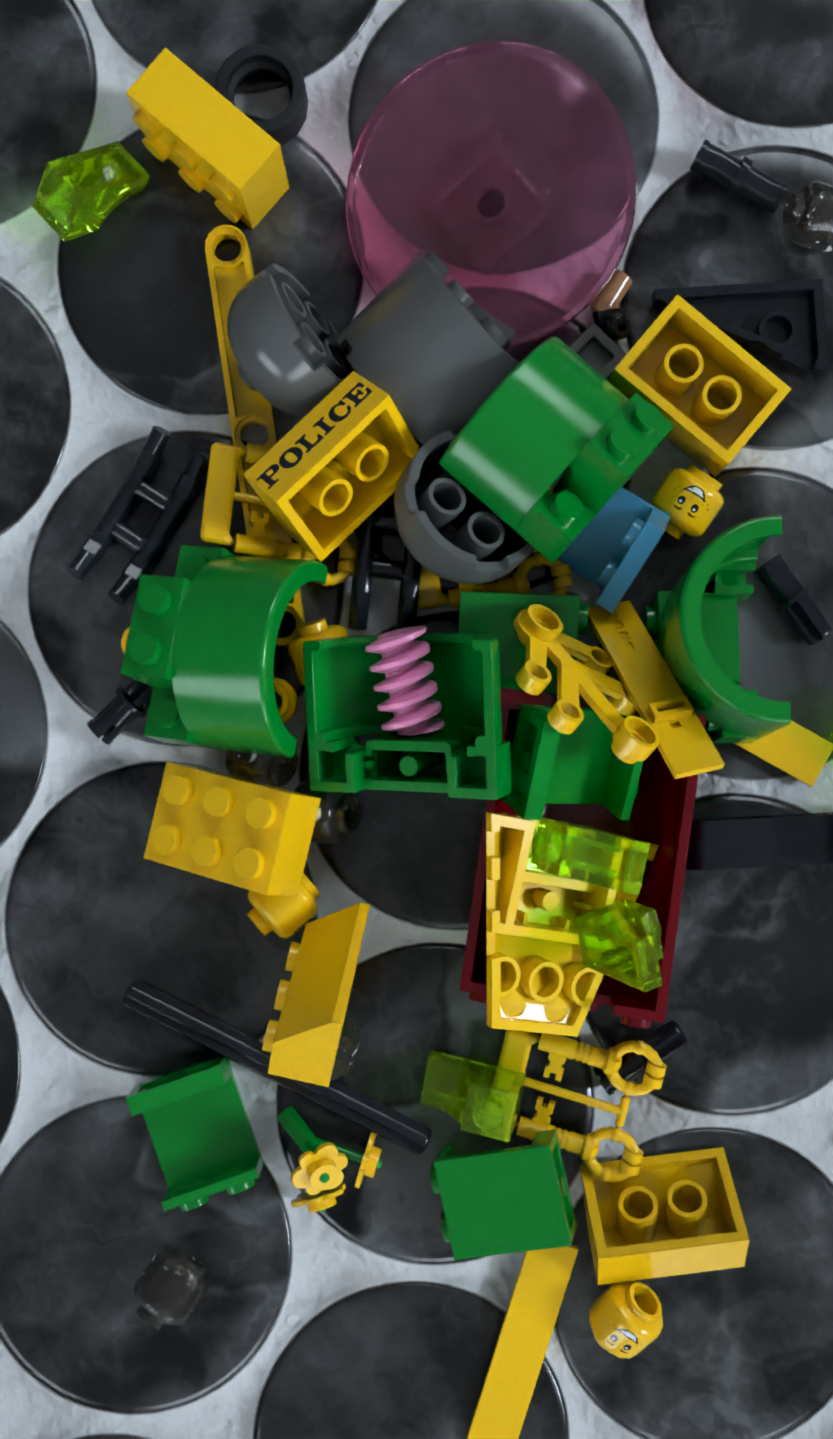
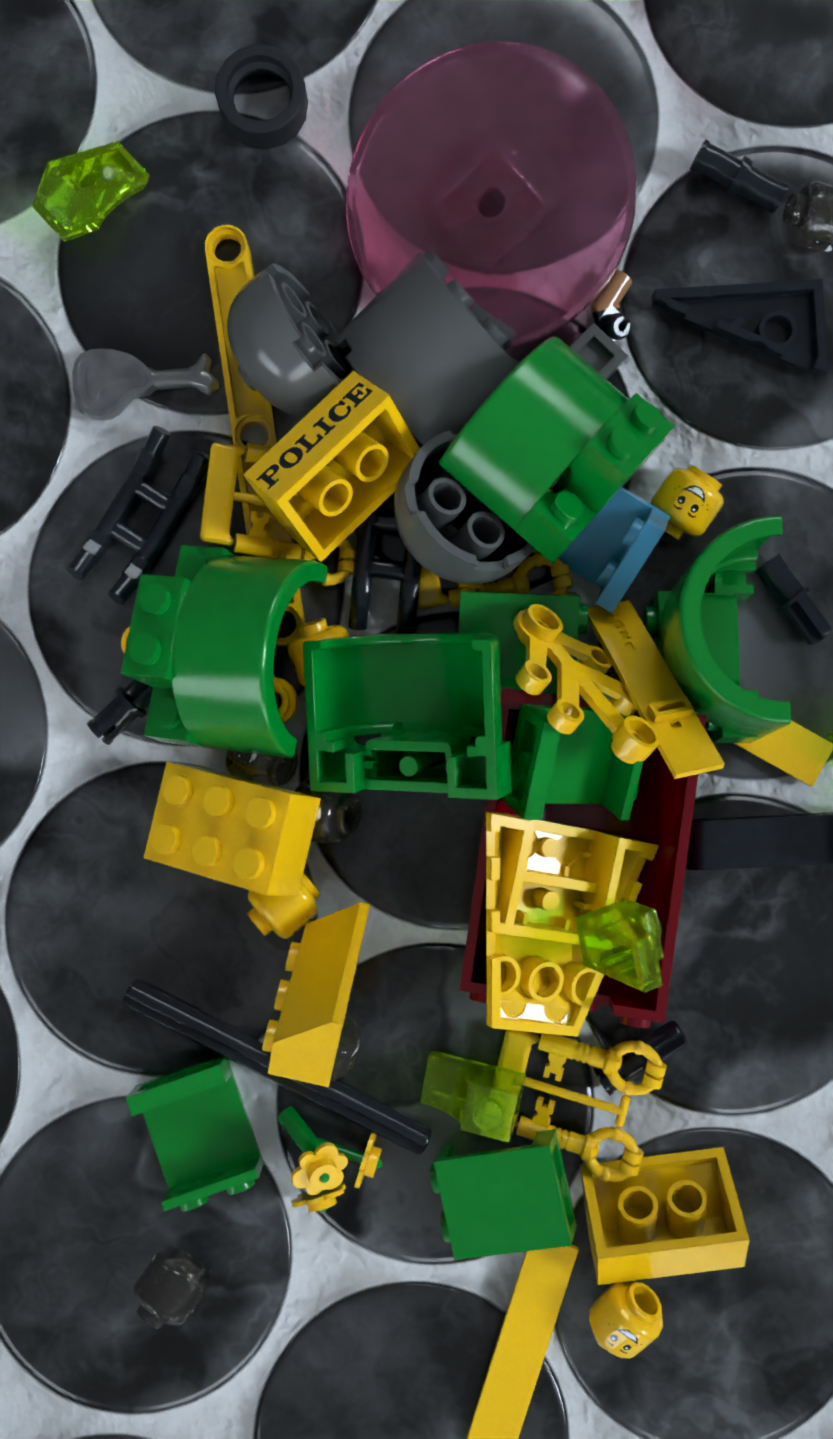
(111, 379): none -> flat silver piece
(208, 140): yellow brick -> none
(405, 682): bright pink piece -> none
(589, 855): clear neon green arch -> none
(700, 384): yellow brick -> none

